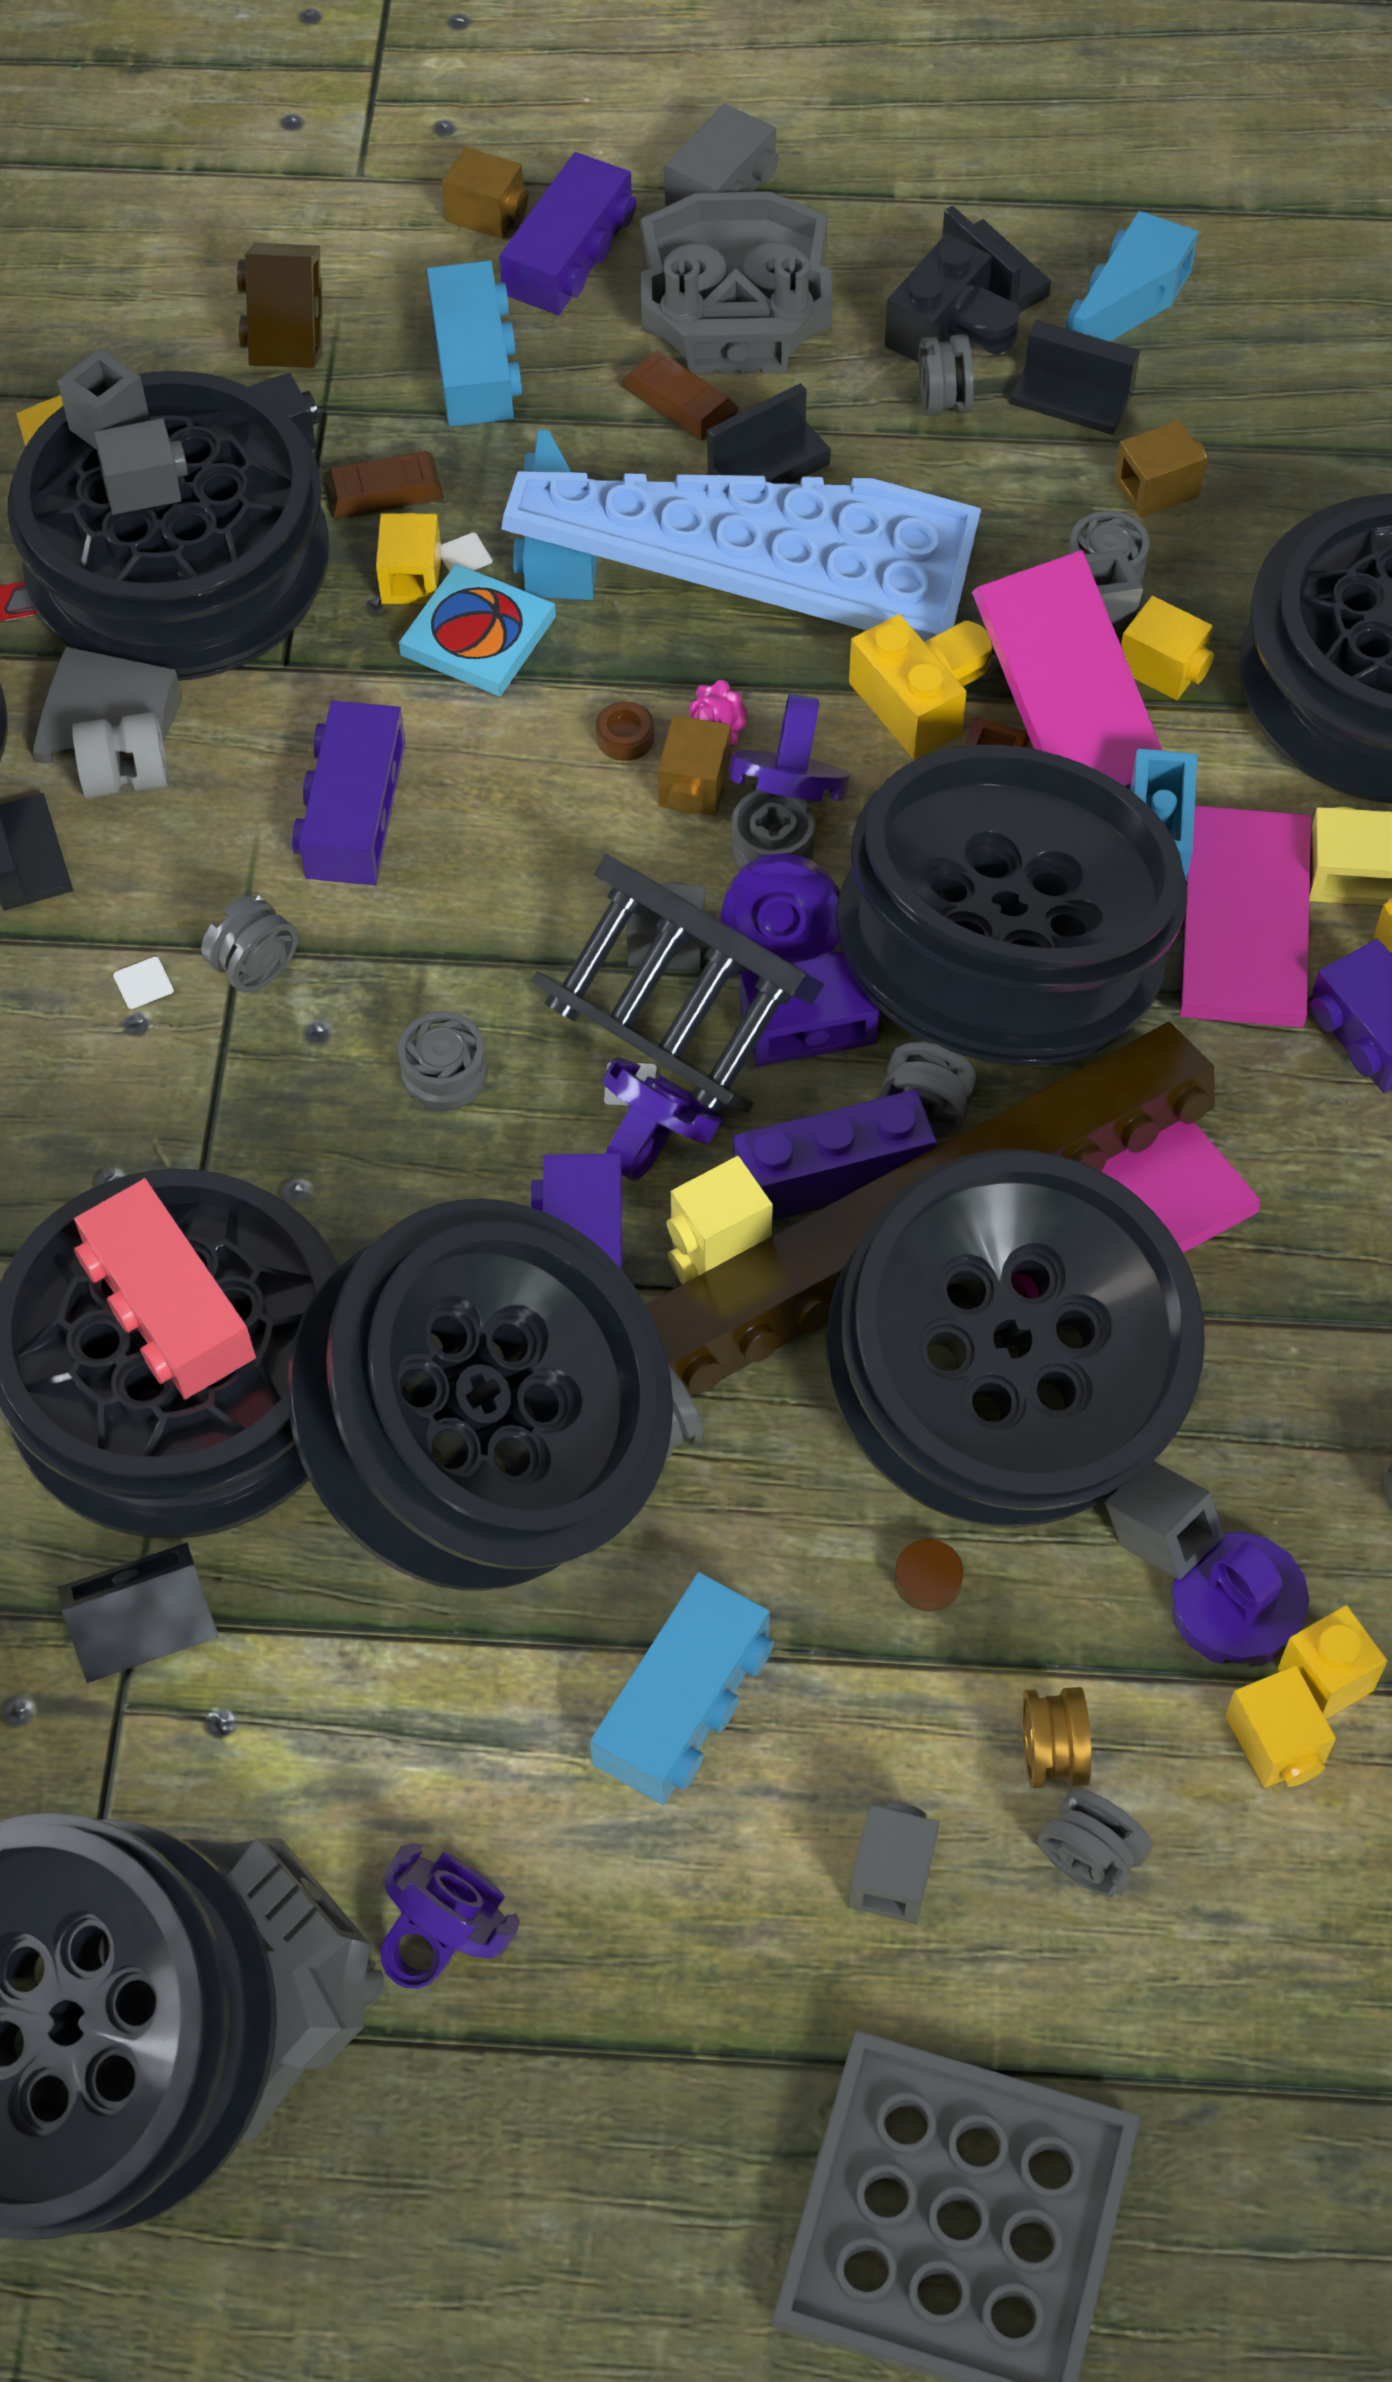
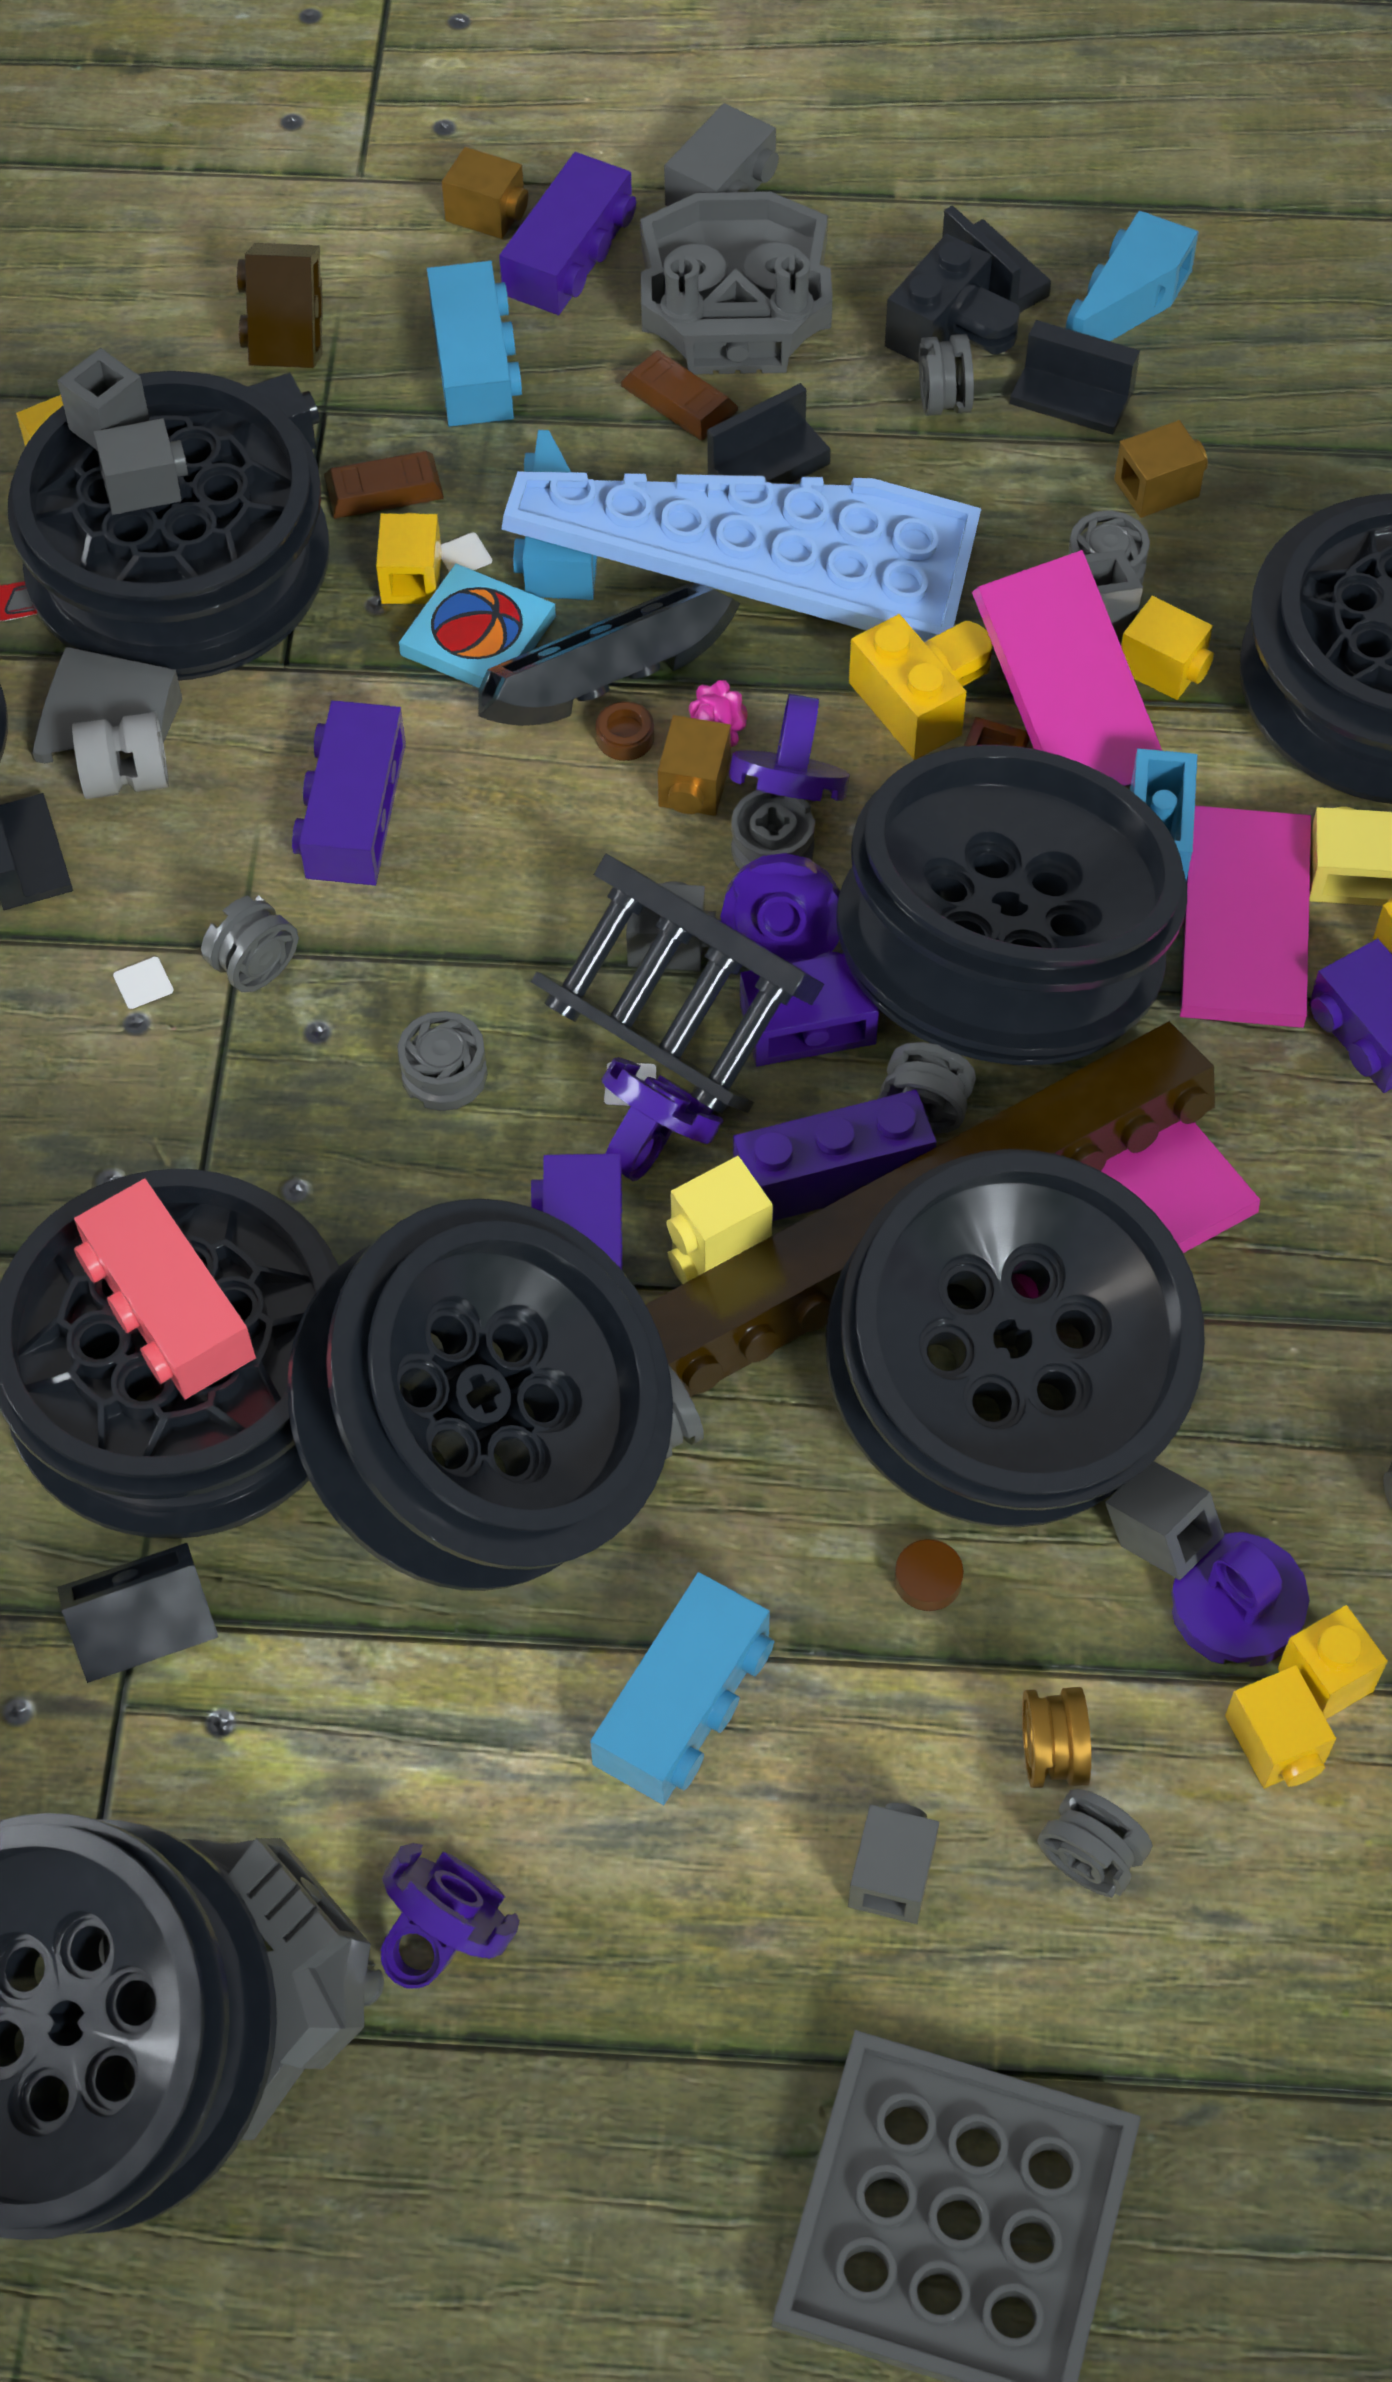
(544, 681): none -> black brick

